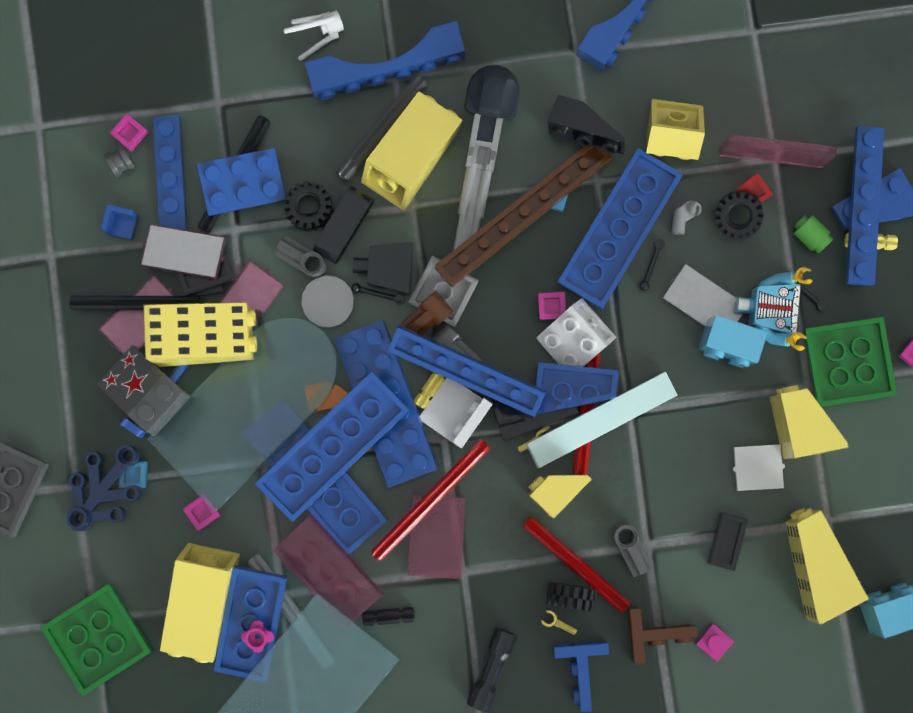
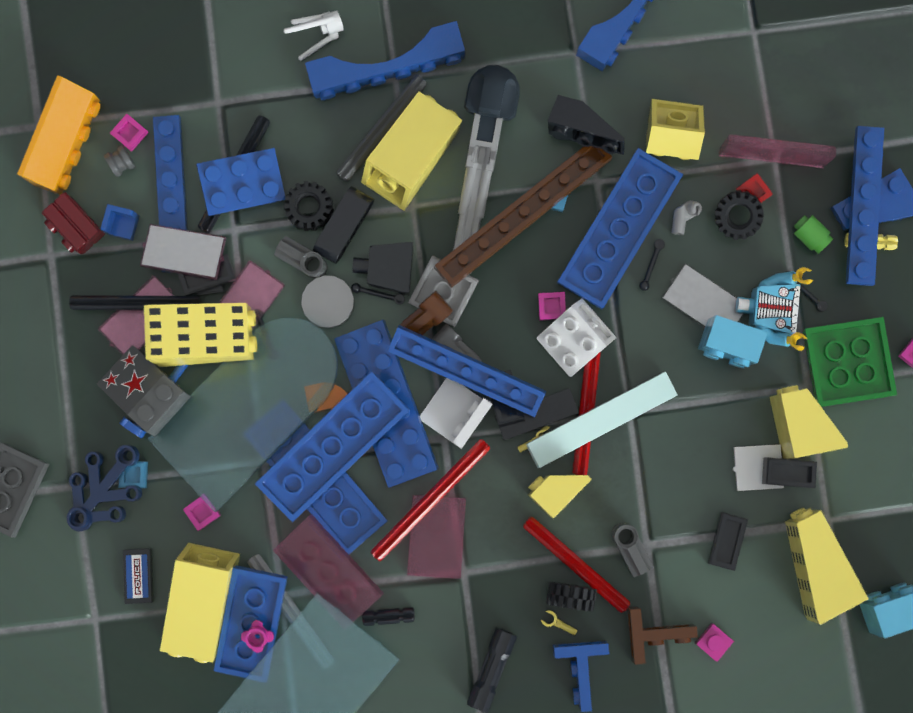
(59, 136): none -> light orange slope
(72, 223): none -> dark red brick
(96, 639): green plate -> none
(138, 576): none -> tile
(429, 390): light yellow axle -> none
(574, 386): blue wing -> none
(789, 472): none -> black tile

